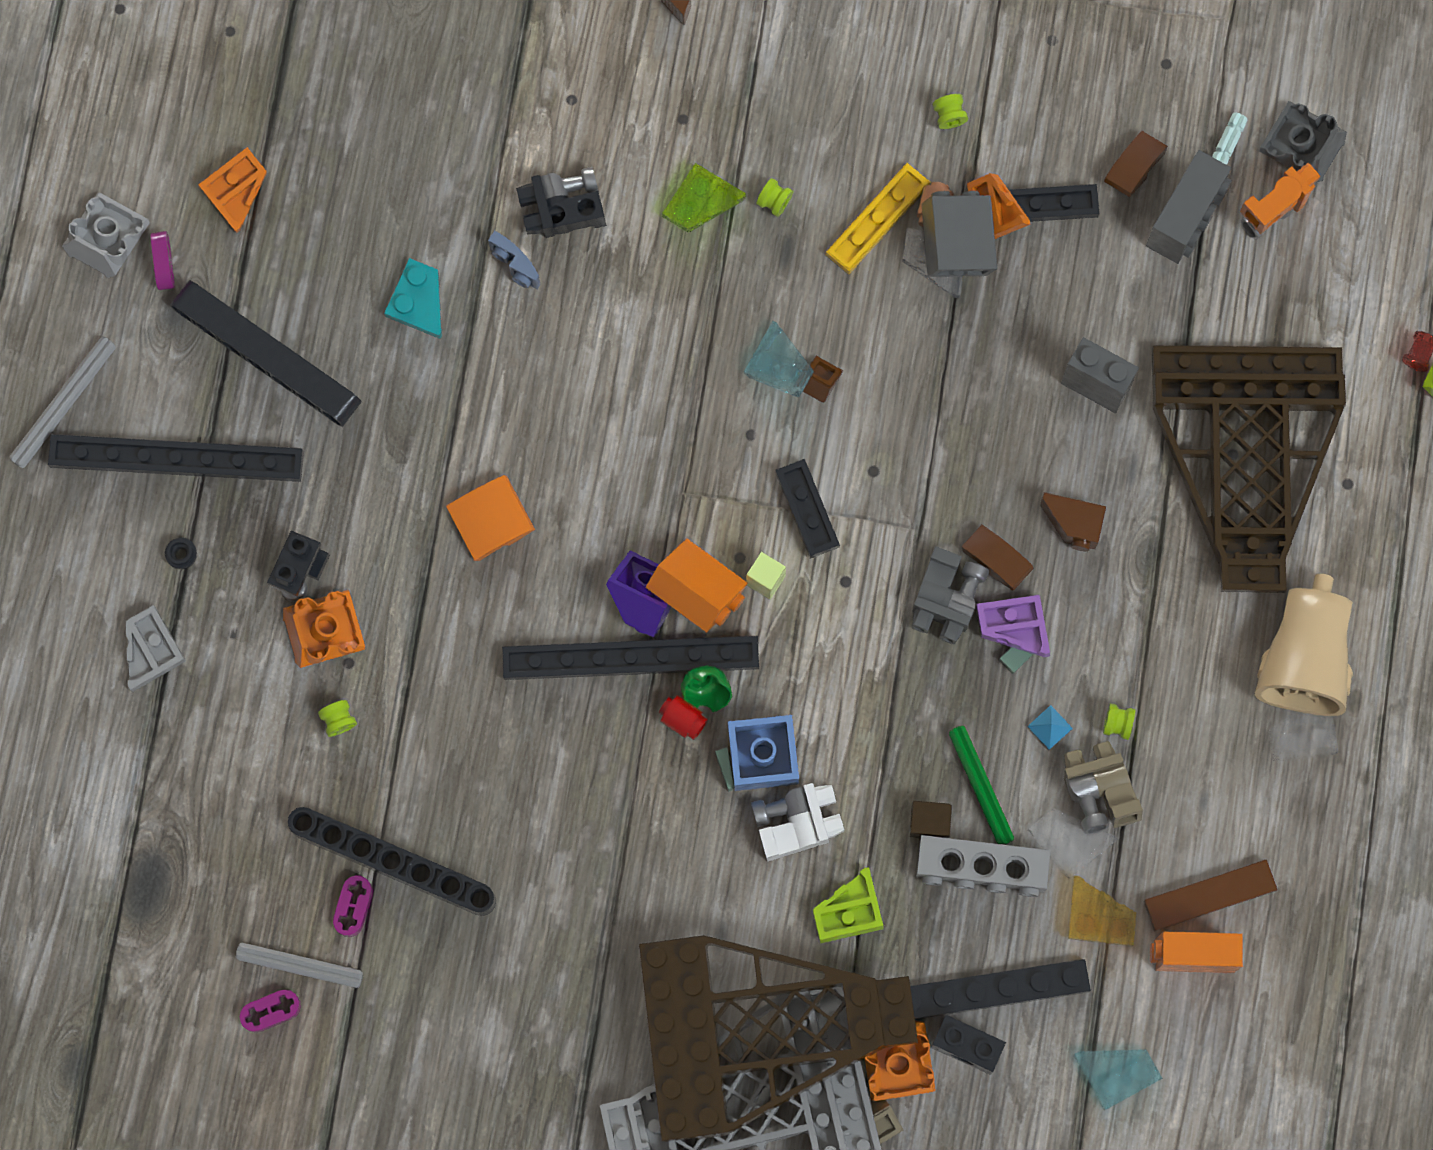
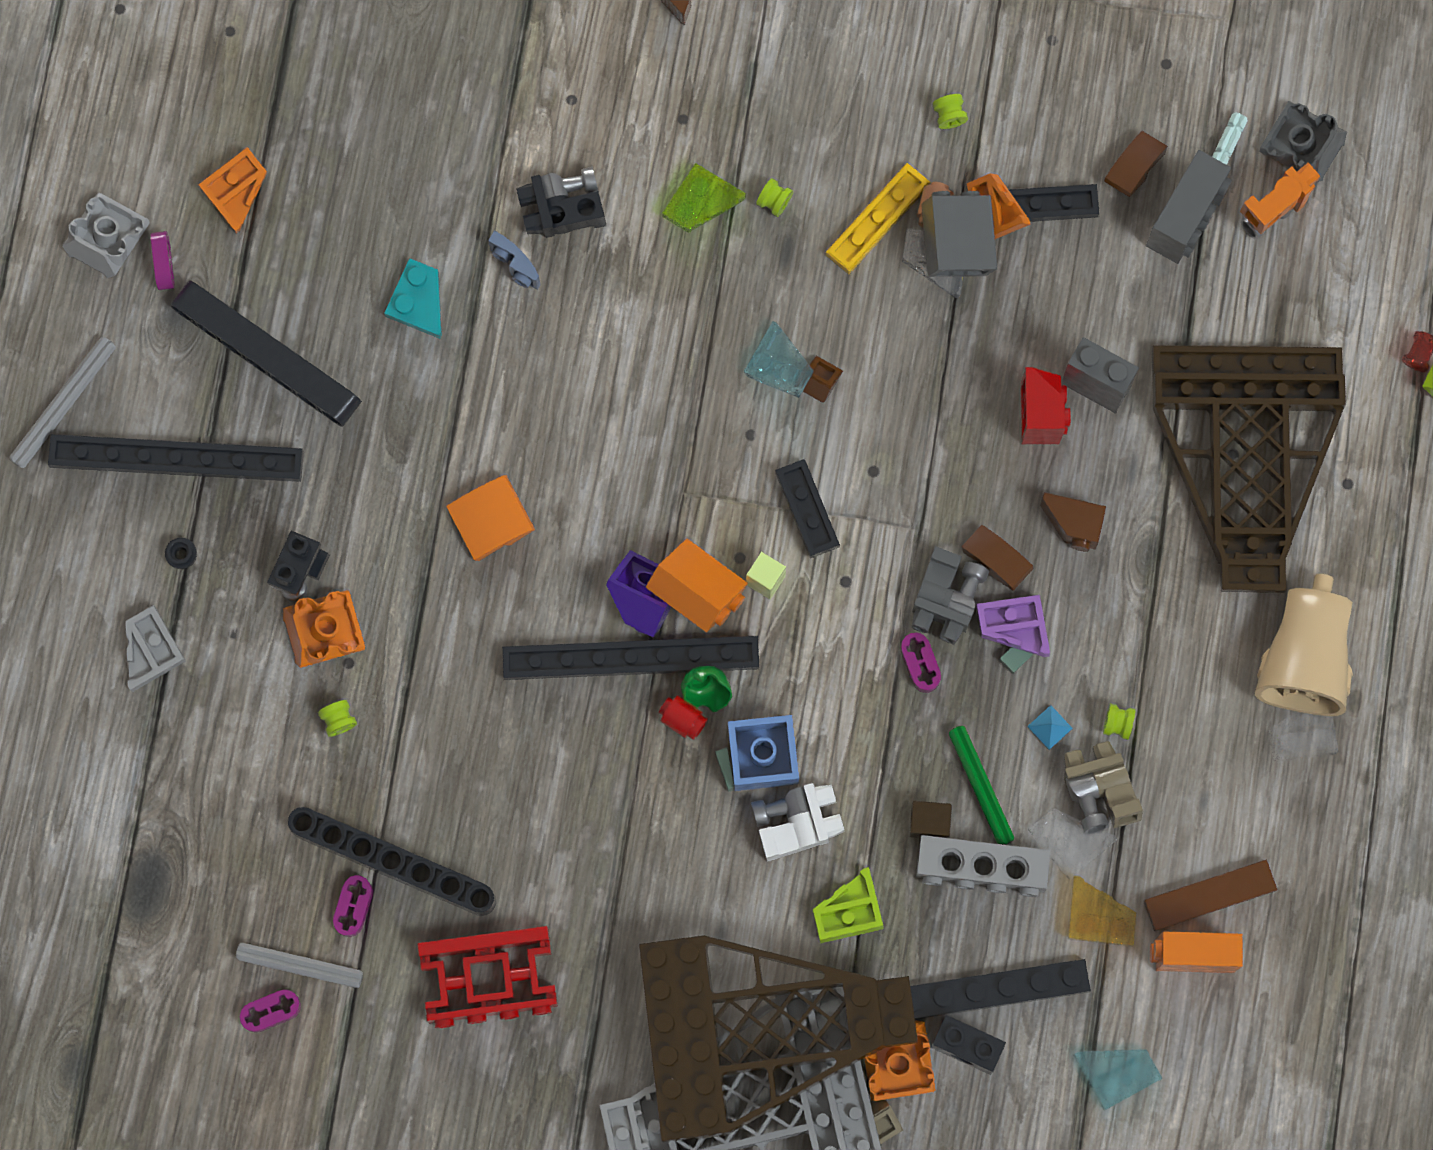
(484, 949): none -> red fence
(913, 665): none -> magenta beam
(1043, 407): none -> red slope

